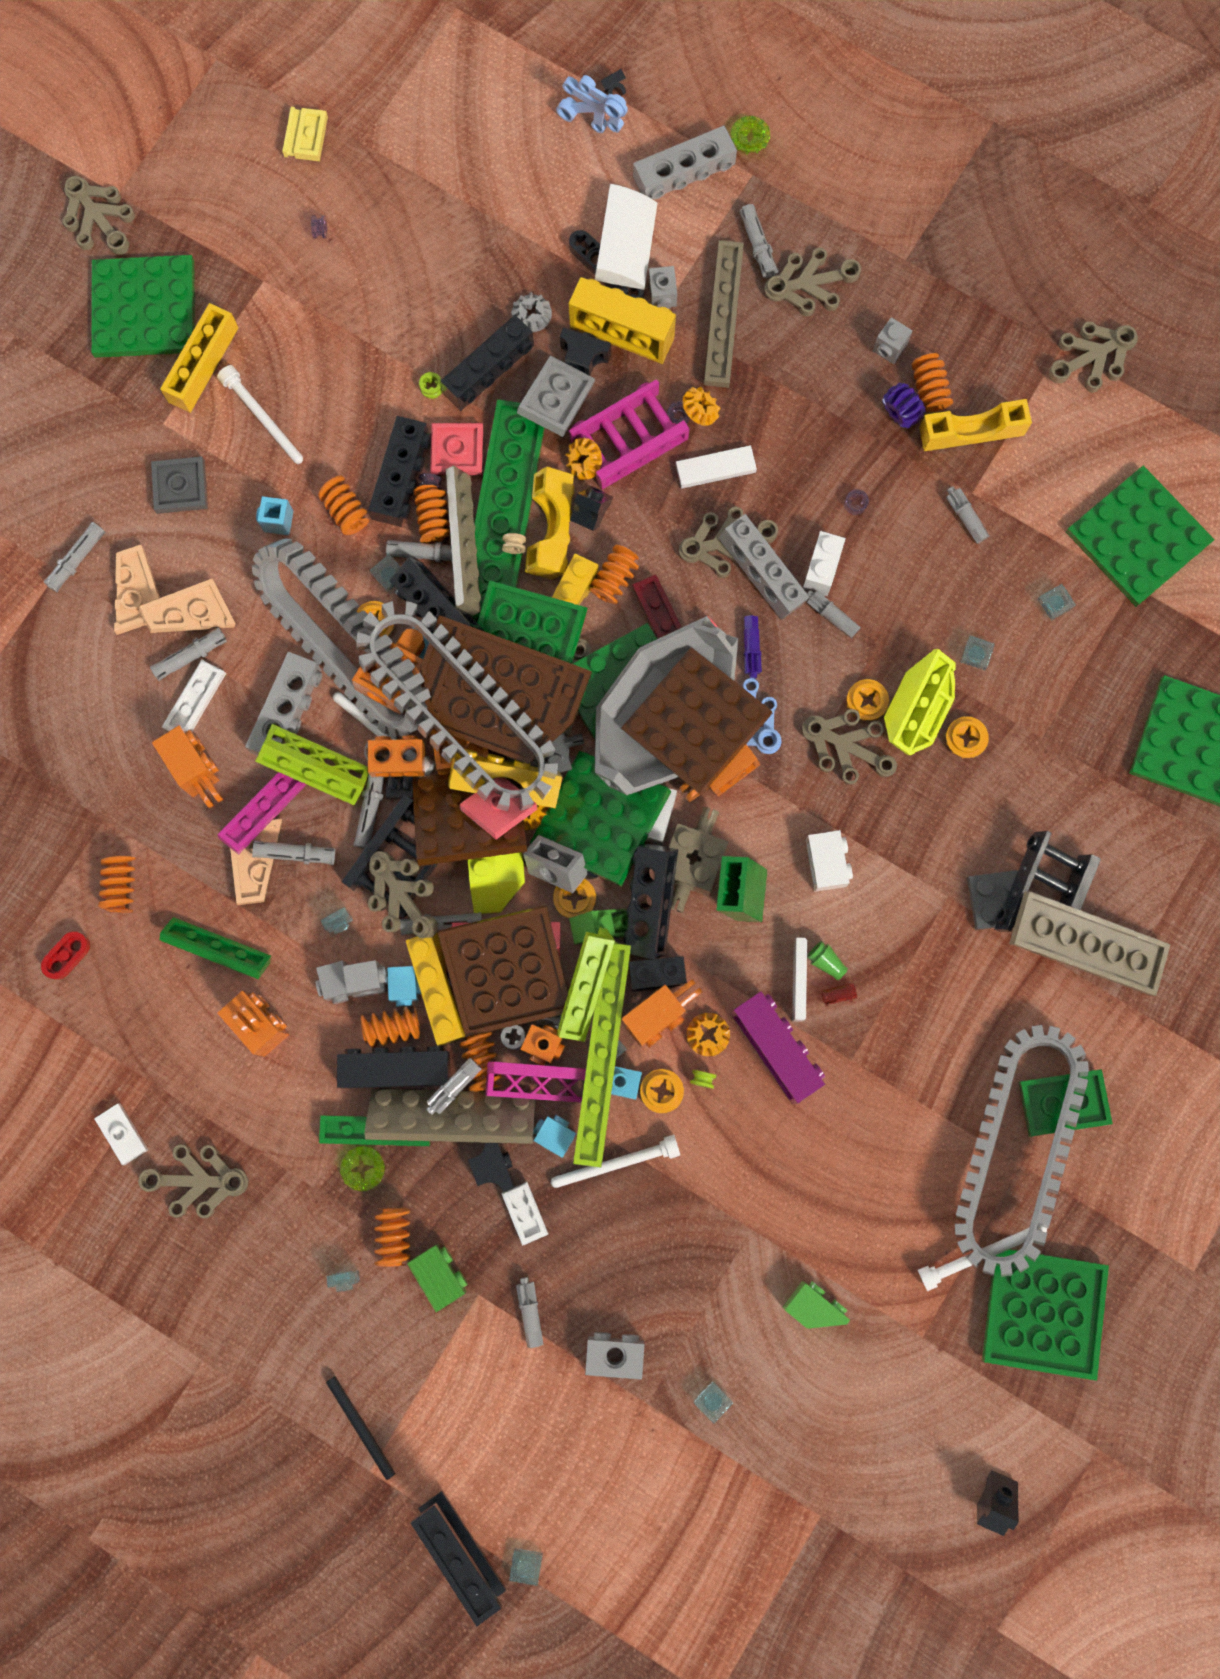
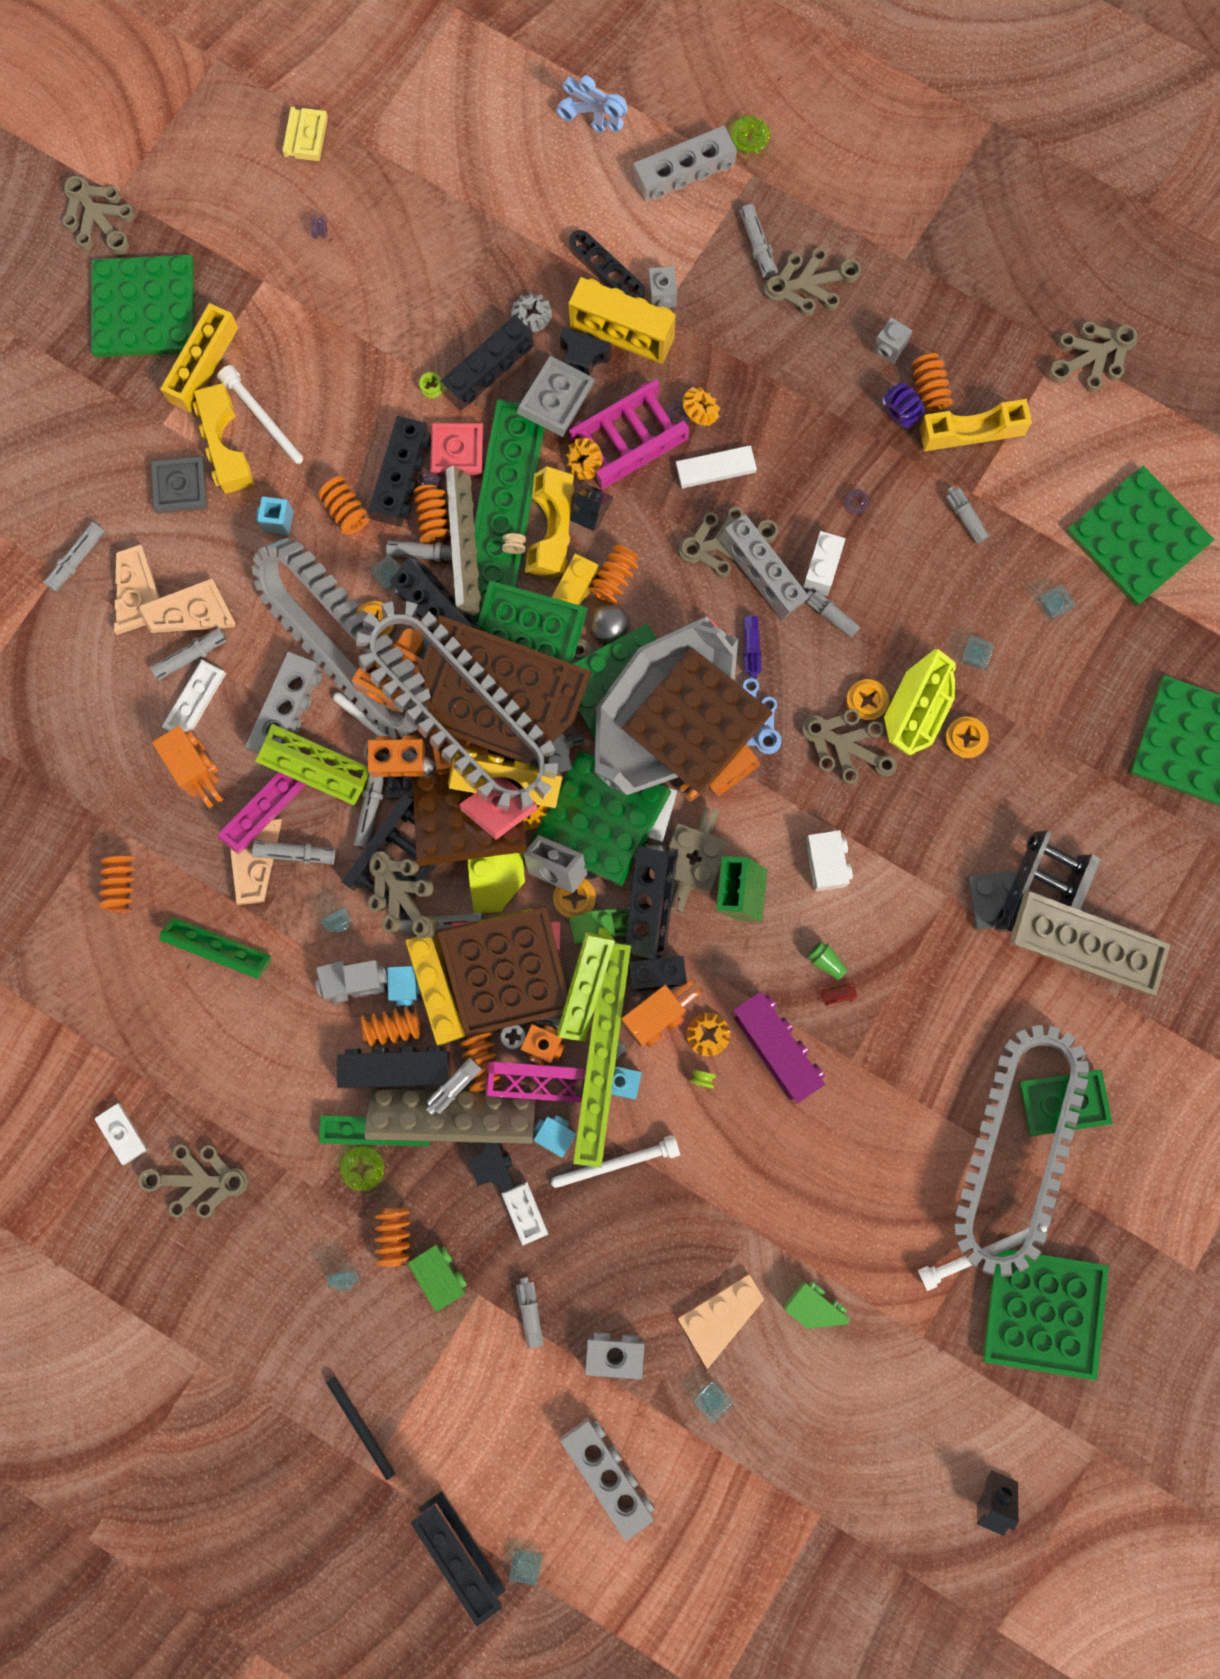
(64, 953): red plate -> none
(216, 411): none -> yellow arch
(253, 1023): orange brick -> none
(608, 623): none -> flat silver hair
(611, 82): black tile -> none
(626, 238): white slope -> none
(627, 1520): none -> light grey brick
(656, 606): dark red plate -> none
(673, 1084): light orange gear -> none
(720, 1318): none -> light nougat wing
(723, 314): dark tan plate -> none
(799, 979): white tile -> none

